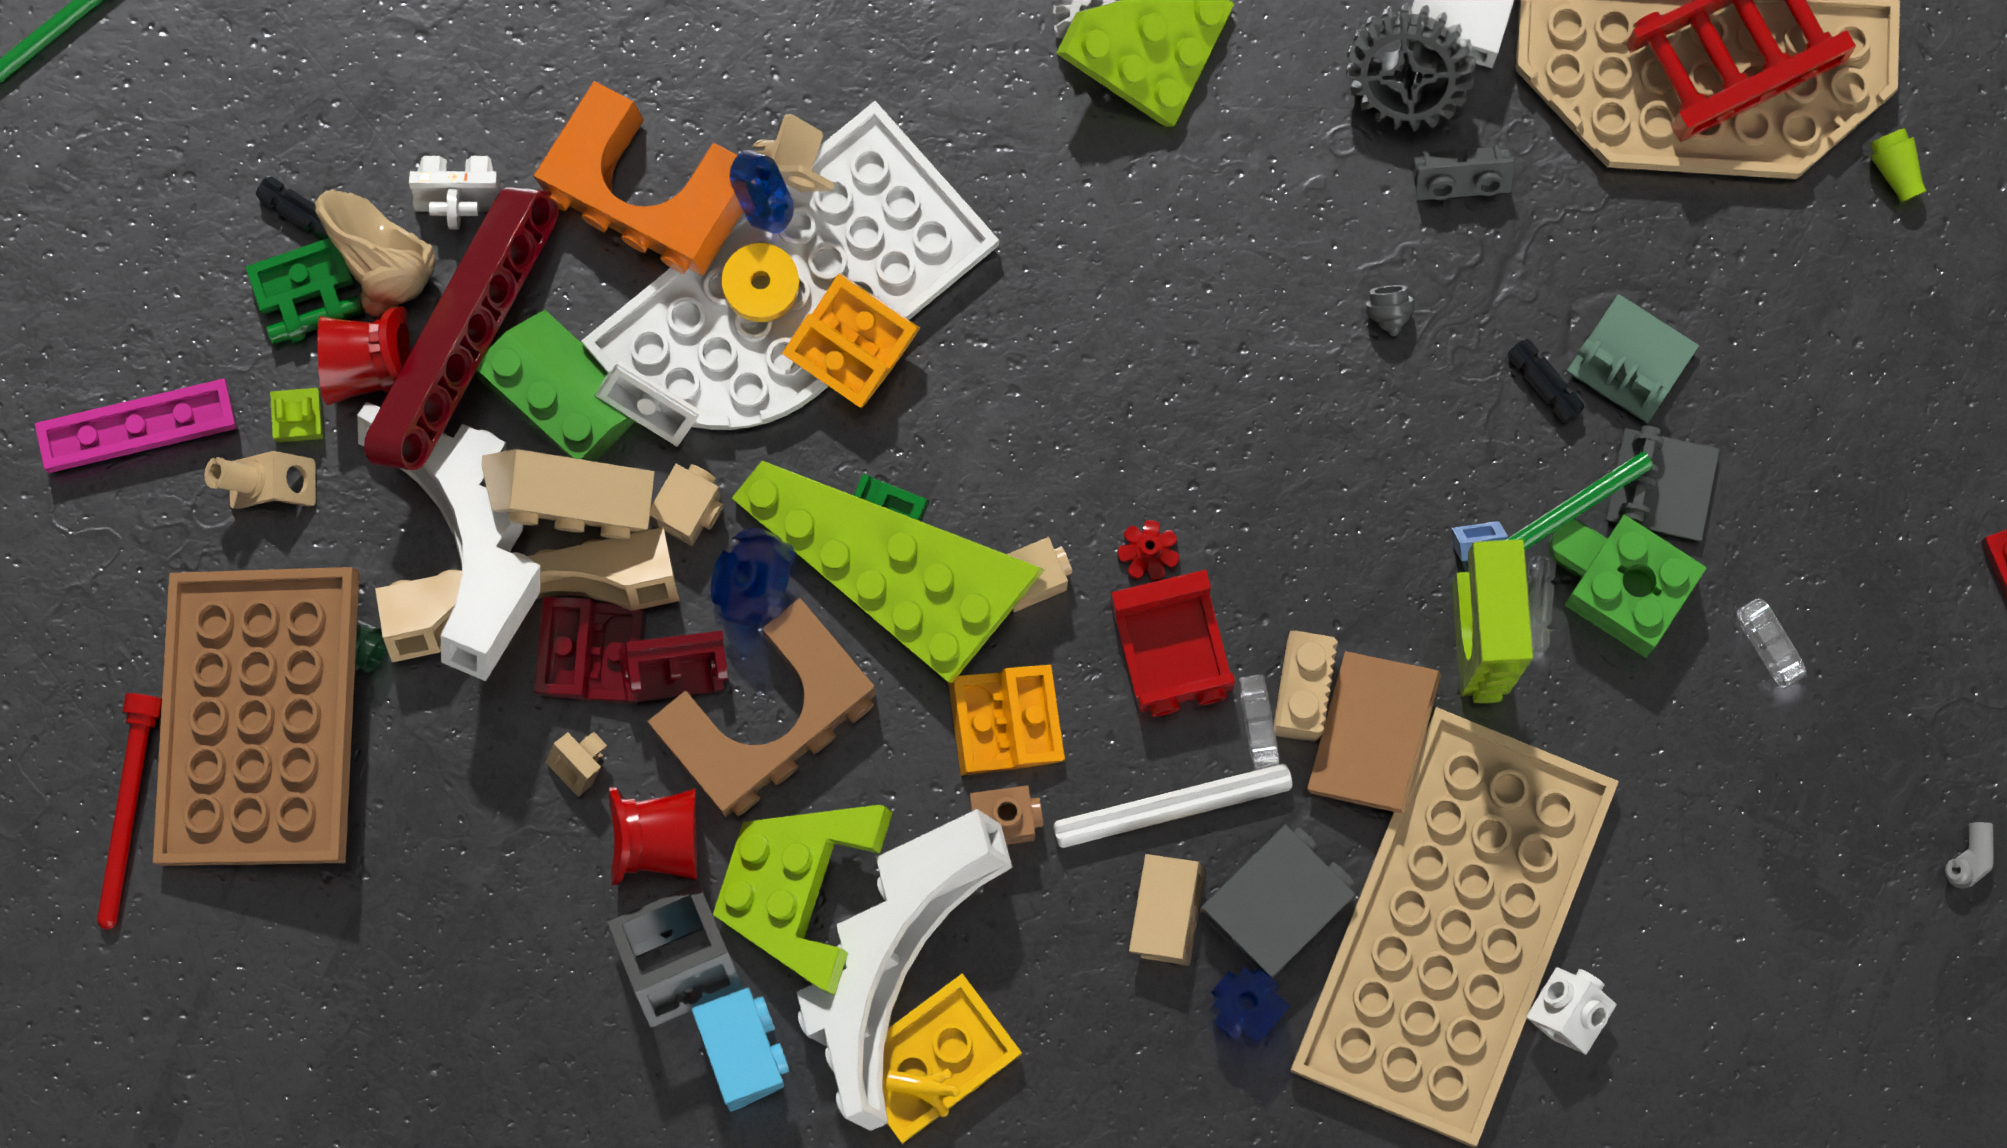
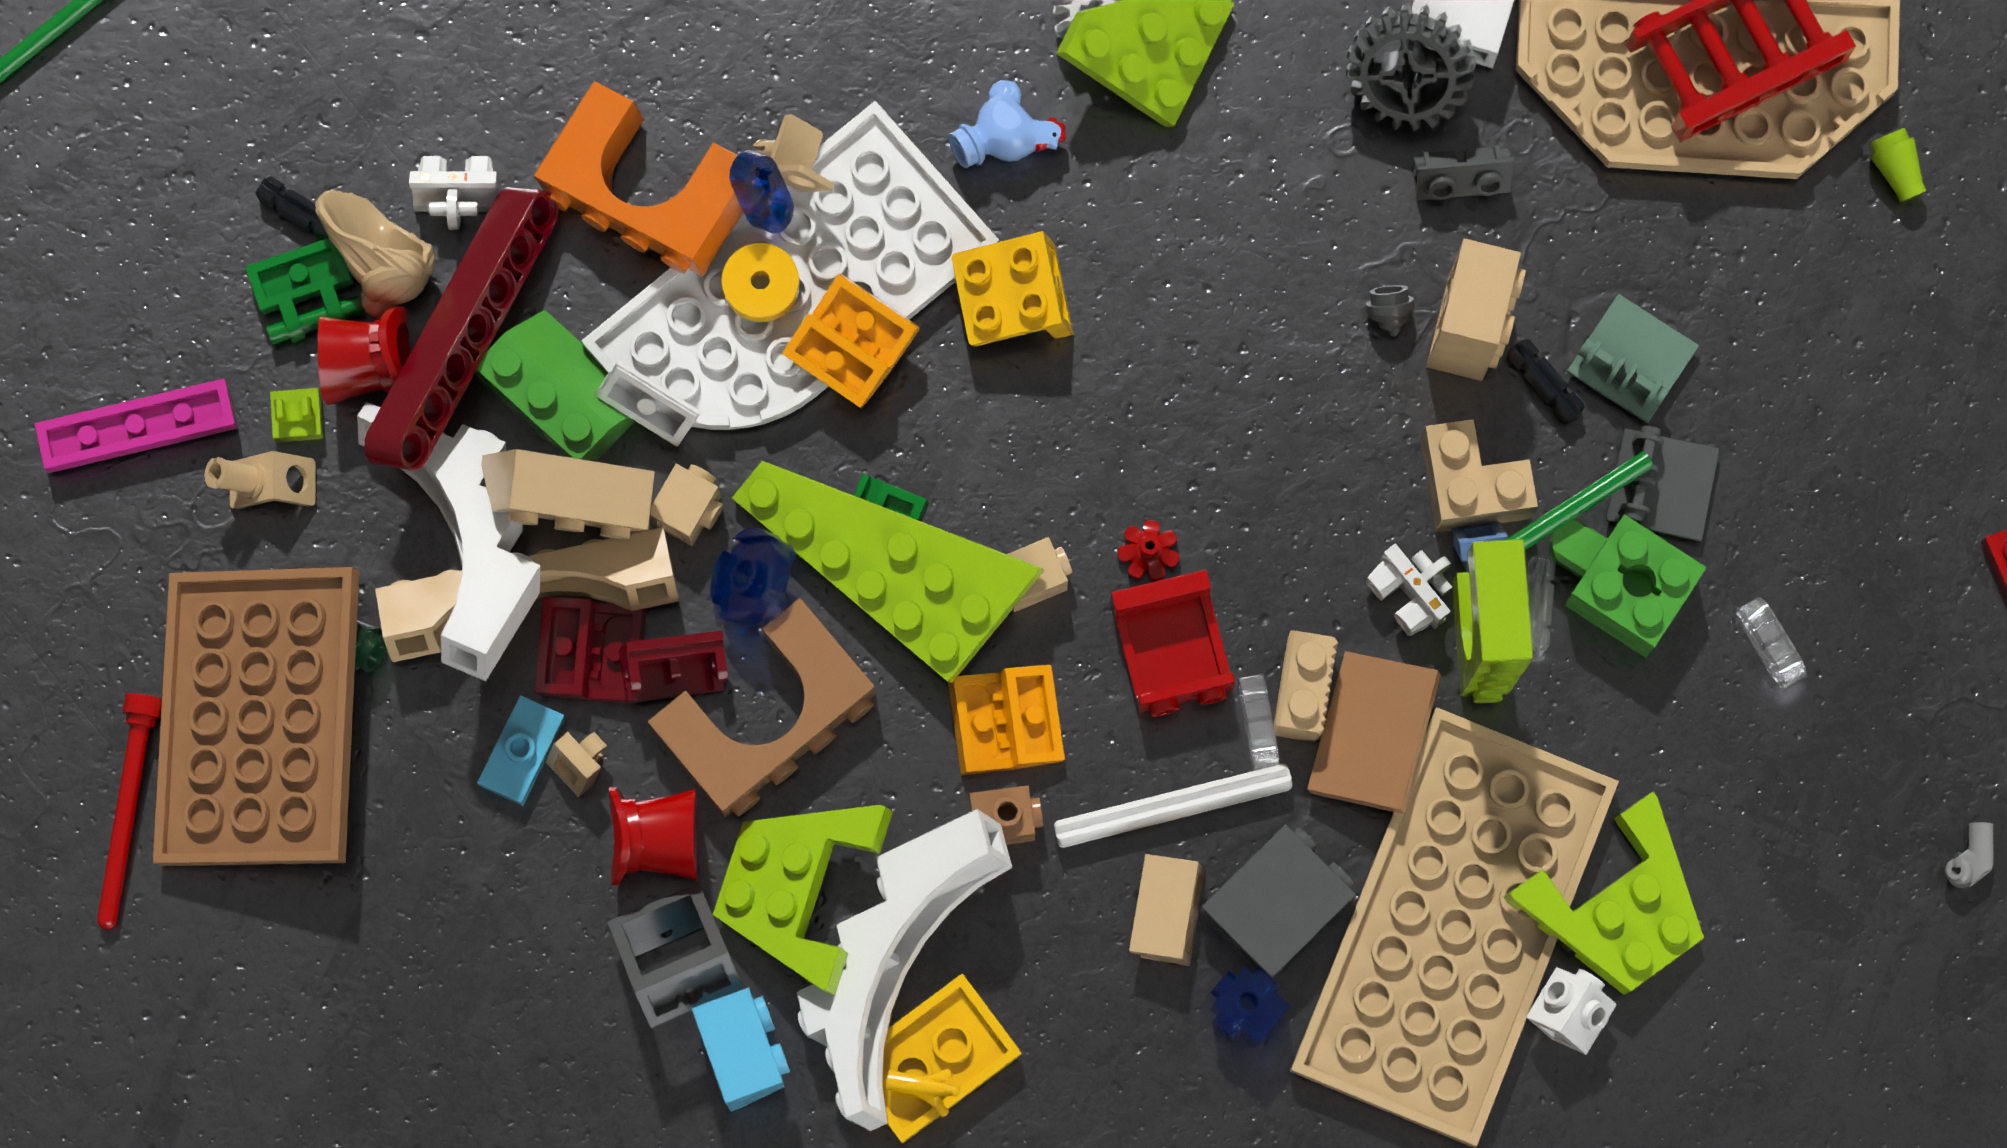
(521, 750): none -> medium azure plate
(1004, 130): none -> light blue animal
(1011, 289): none -> yellow bracket
(1425, 605): none -> white hips
(1466, 491): none -> tan brick
(1476, 310): none -> tan brick
(1632, 923): none -> lime wing

